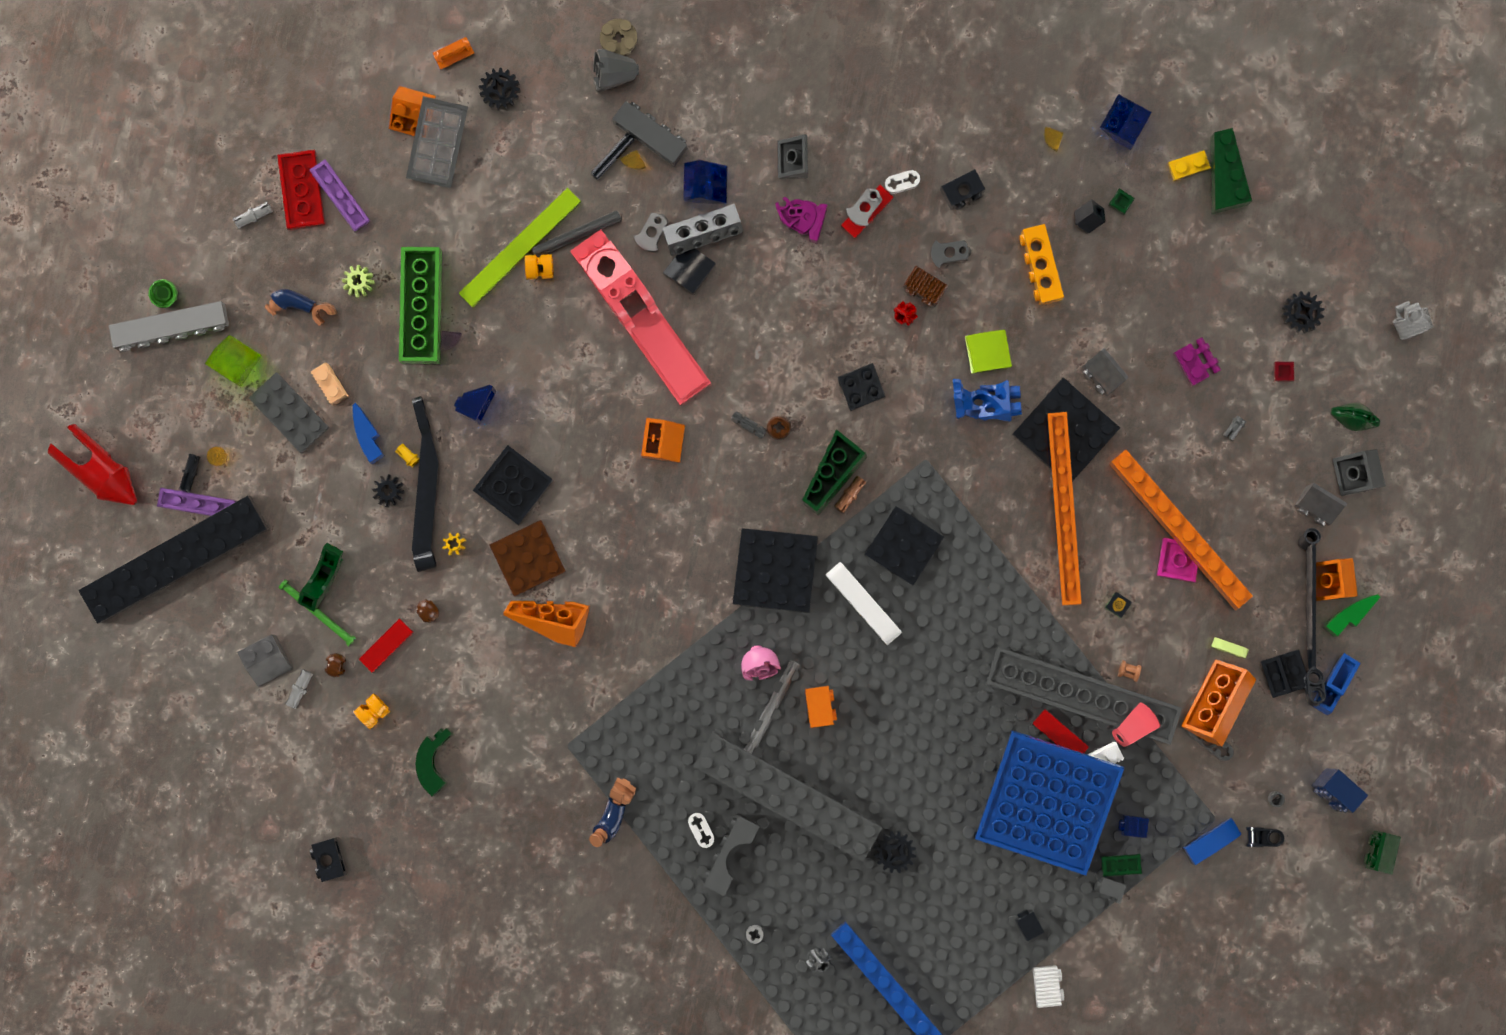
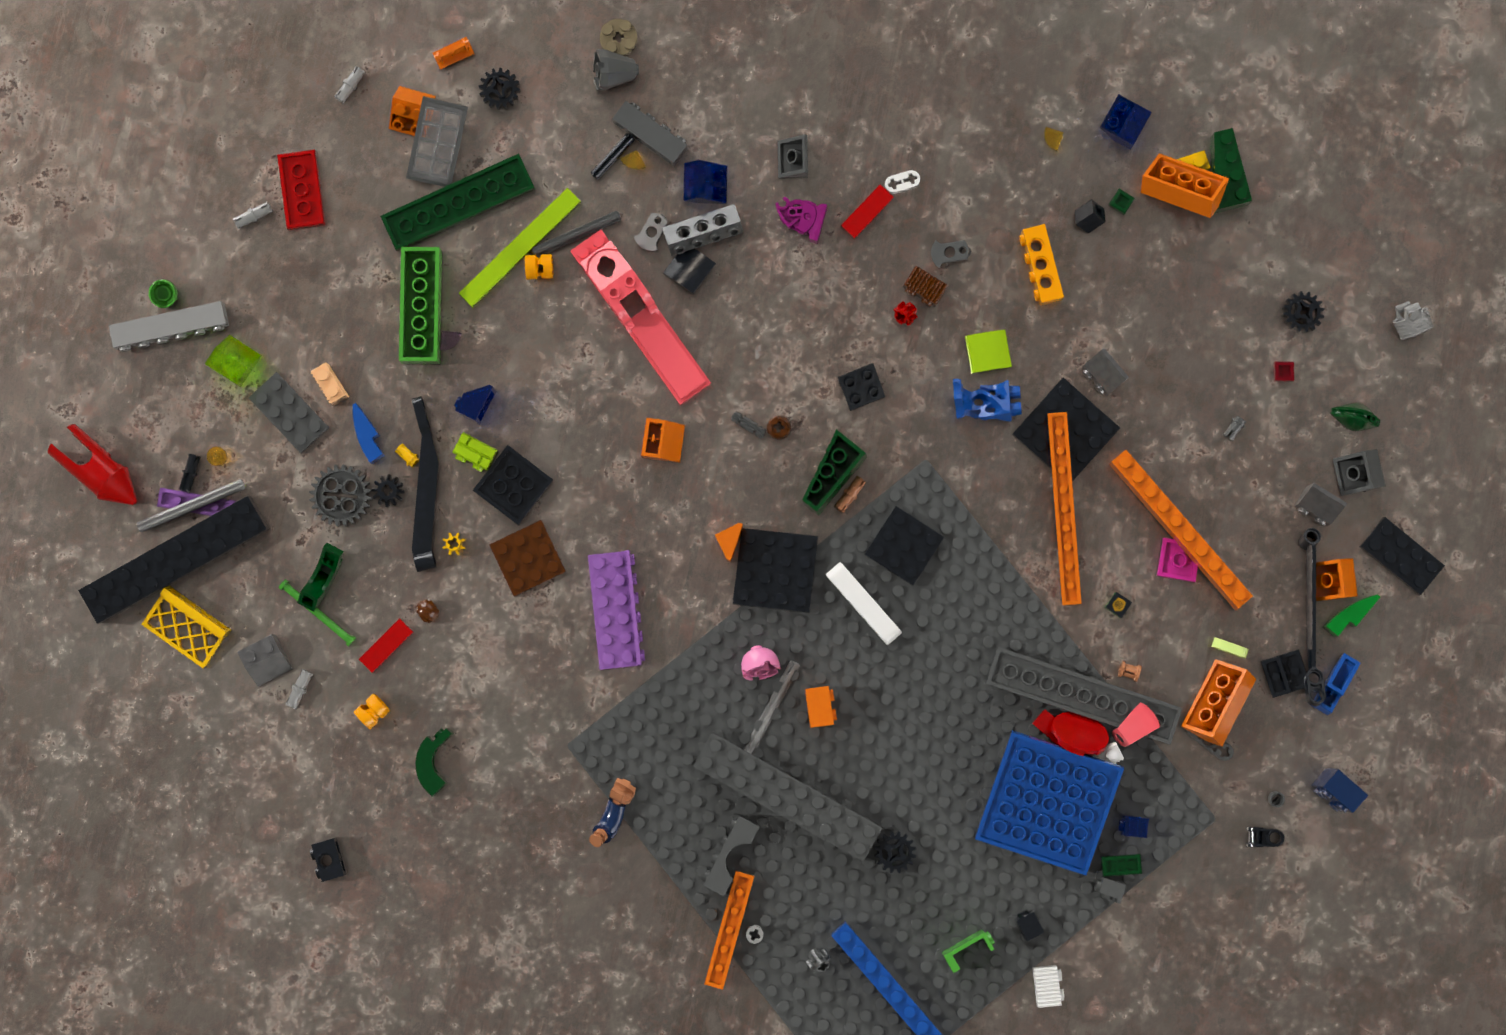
(191, 505): none -> light grey axle
(191, 611): none -> yellow fence
(287, 298): piece -> none
(335, 665): reddish brown piece -> none
(338, 512): none -> dark grey gear
(339, 195): medium lavender tile -> none
(350, 84): none -> light grey pin
(364, 276): yellowish green gear -> none
(457, 202): none -> dark green plate
(475, 452): none -> lime brick
(557, 622): orange wedge -> none
(616, 610): none -> medium lavender bracket
(696, 832): white beam -> none
(729, 539): none -> orange slope
(729, 930): none -> orange plate
(856, 215): light grey piece -> none
(948, 953): none -> bright green panel
(970, 181): black brick -> none
(1080, 734): none -> red tile
(1184, 185): none -> orange slope
(1191, 363): magenta plate -> none
(1212, 841): blue slope -> none
(1382, 852): dark green slope -> none
(1402, 556): none -> black plate

